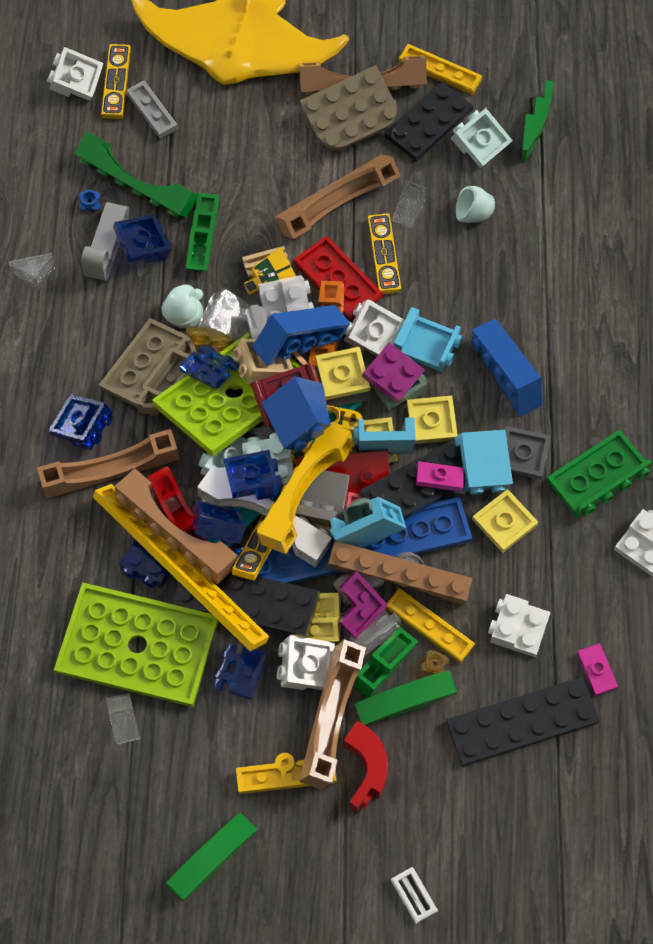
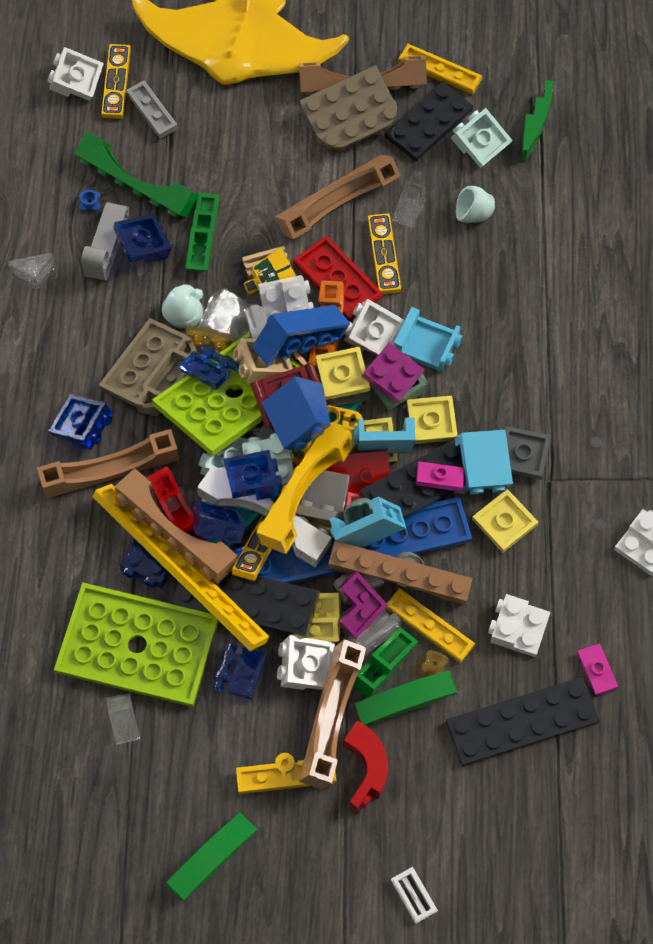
(509, 367): blue wedge -> none
(599, 474): green bracket -> none

